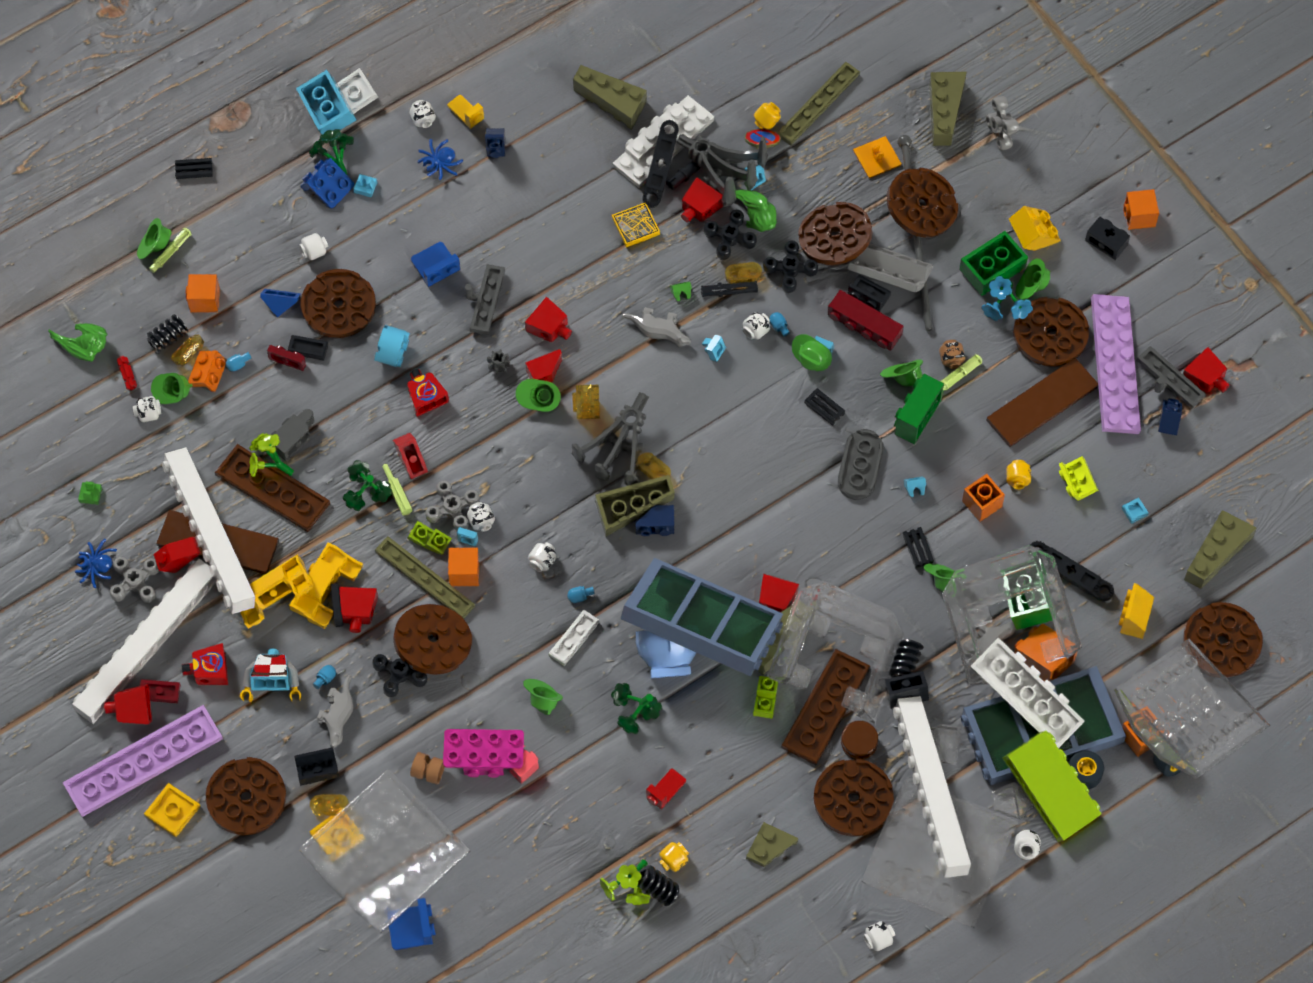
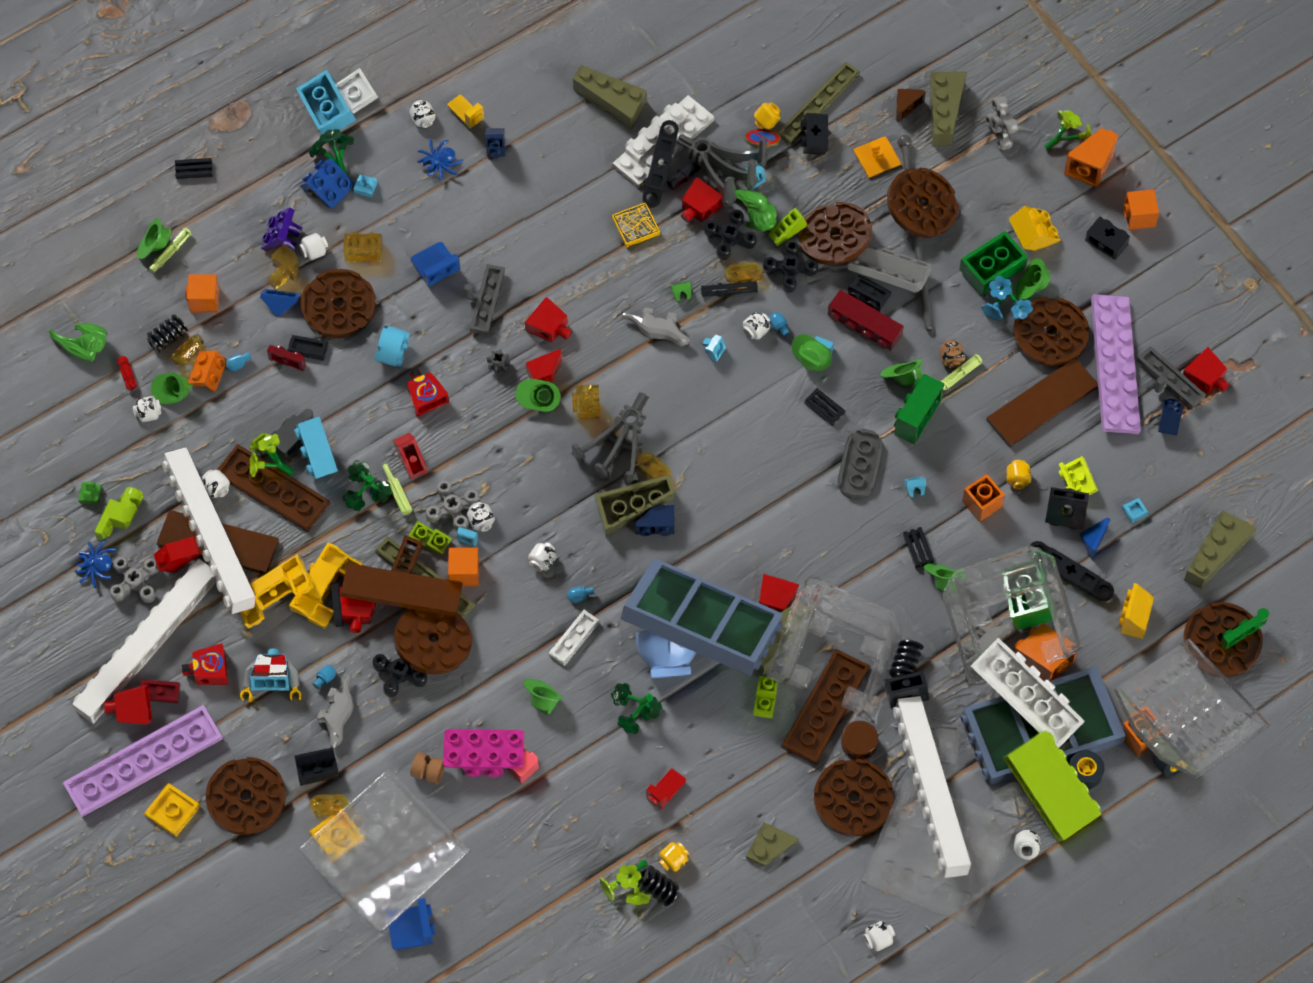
(119, 513): none -> lime plate
(215, 483): none -> white head
(278, 228): none -> dark purple plate
(287, 267): none -> clear yellow brick
(315, 448): none -> medium azure brick
(363, 251): none -> clear yellow brick
(401, 589): none -> reddish brown tile
(414, 542): none -> reddish brown slope
(792, 222): none -> lime slope
(814, 133): none -> black brick
(907, 101): none -> reddish brown slope
(1069, 120): none -> lime plant
(1071, 517): none -> black brick
(1092, 157): none -> orange slope
(1093, 536): none -> blue slope
(1244, 629): none -> green plate

